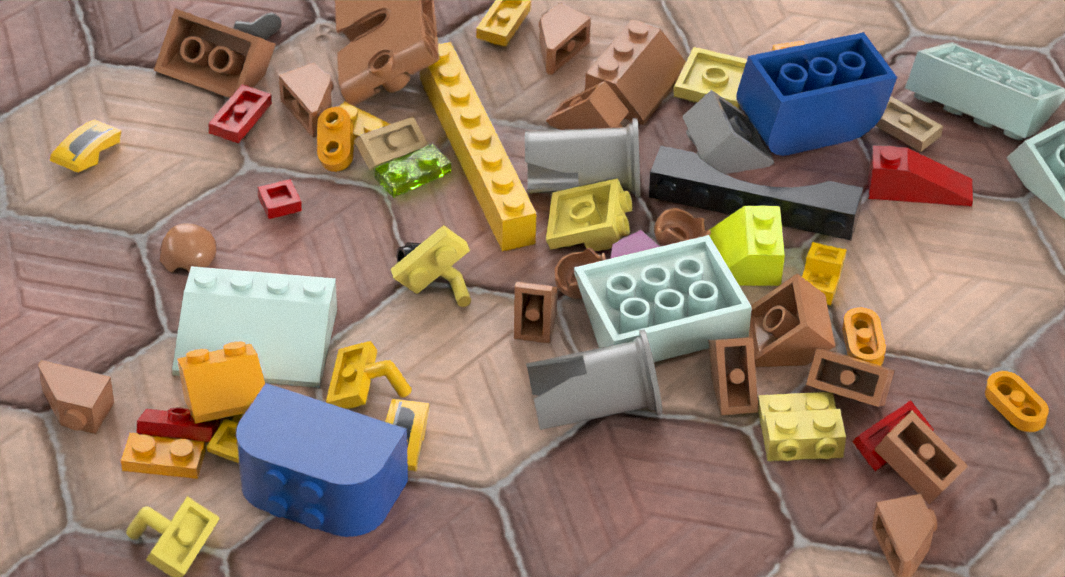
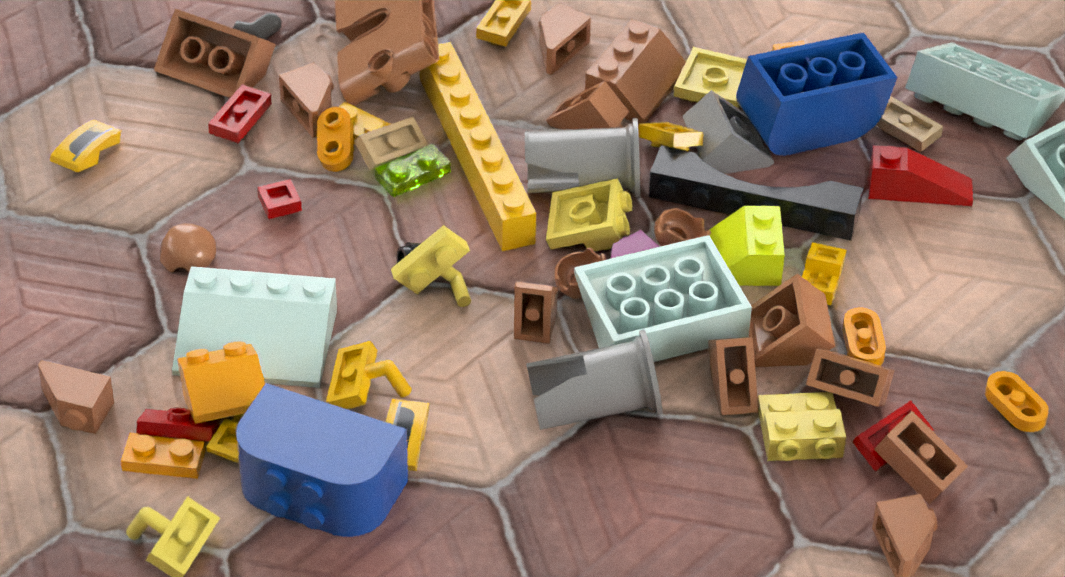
(670, 135): none -> yellow plate

